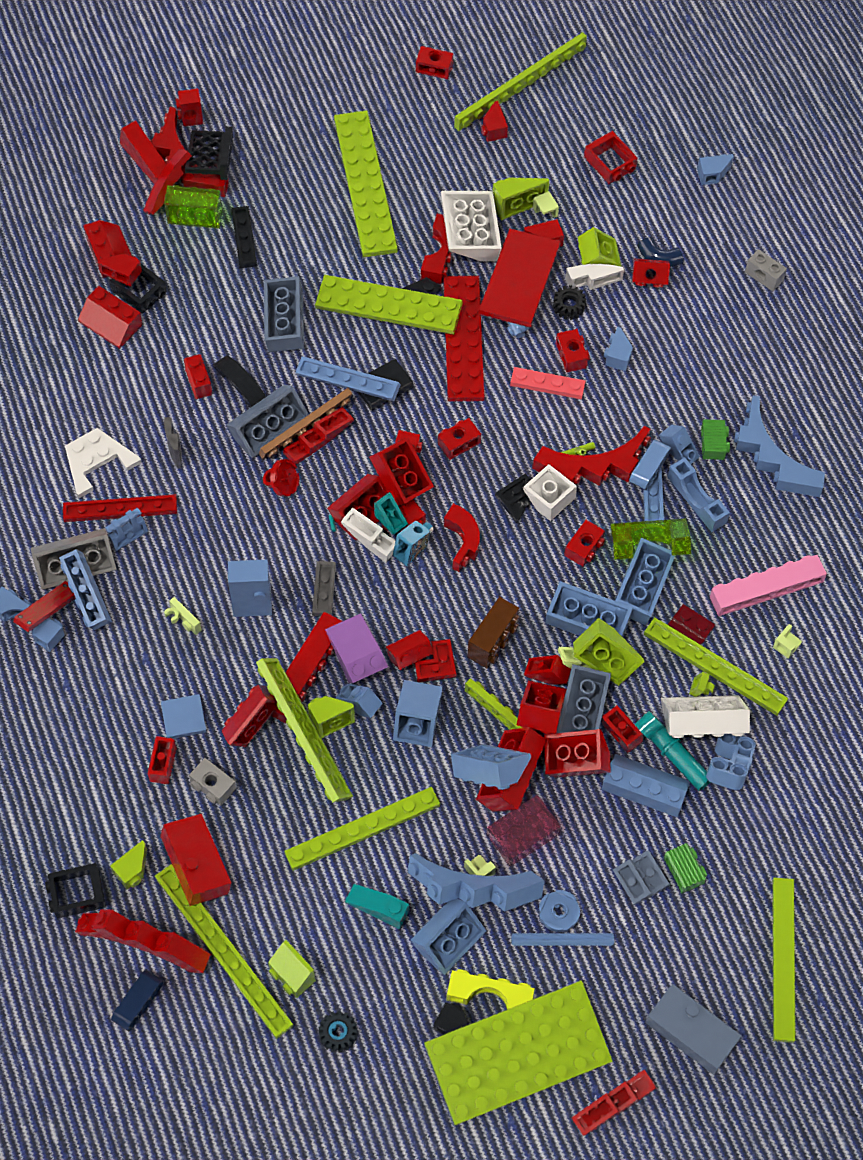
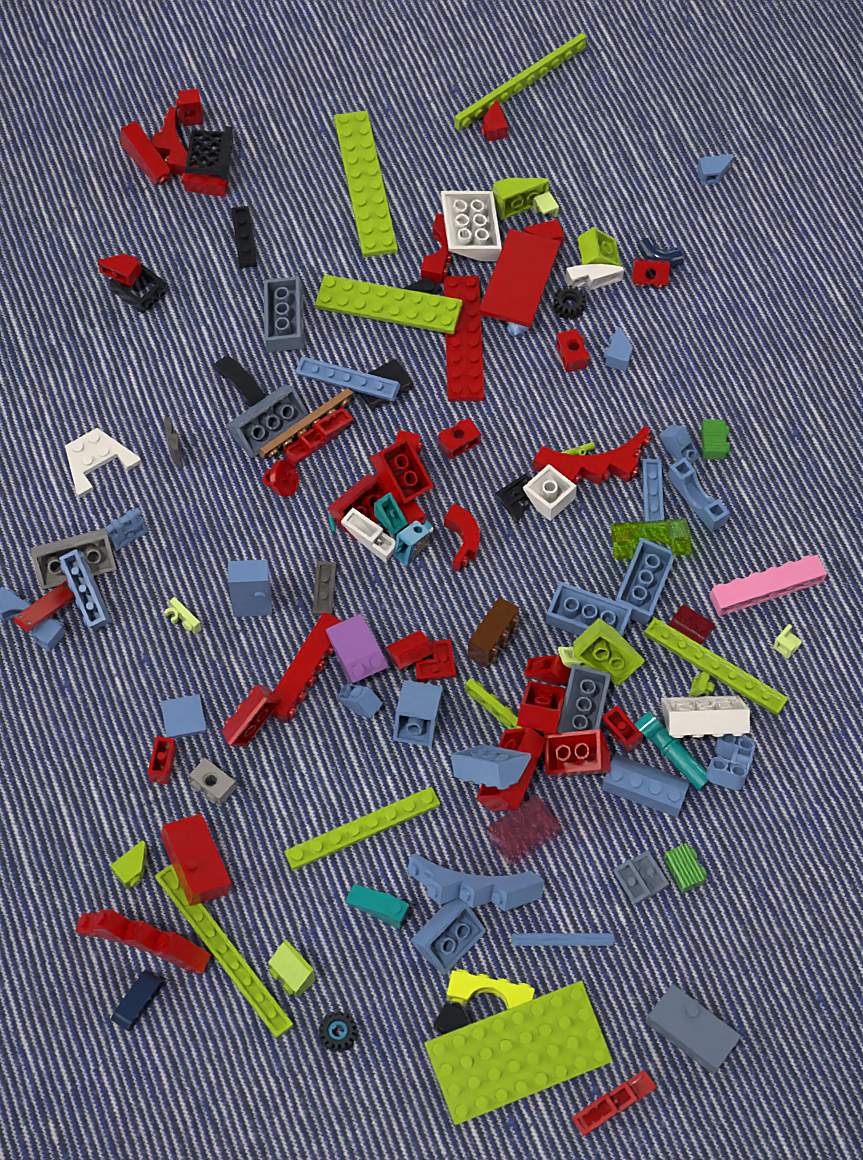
(96, 903): black window -> none
(105, 240): red slope -> none
(110, 317): slope -> none
(118, 507): red tile -> none
(168, 176): red slope -> none
(193, 206): clear neon green brick -> none
(198, 376): red brick -> none
(304, 729): lime plate -> none
(330, 714): lime slope -> none
(434, 62): red brick -> none
(479, 866): yellowish green panel -> none
(547, 383): coral plate -> none
(570, 907): medium blue plate -> none
(589, 534): red brick -> none
(603, 144): red window -> none
(650, 464): medium blue beam -> none
(765, 270): light grey brick -> none
(783, 960): lime tile -> none
(788, 473): medium blue arch -> none

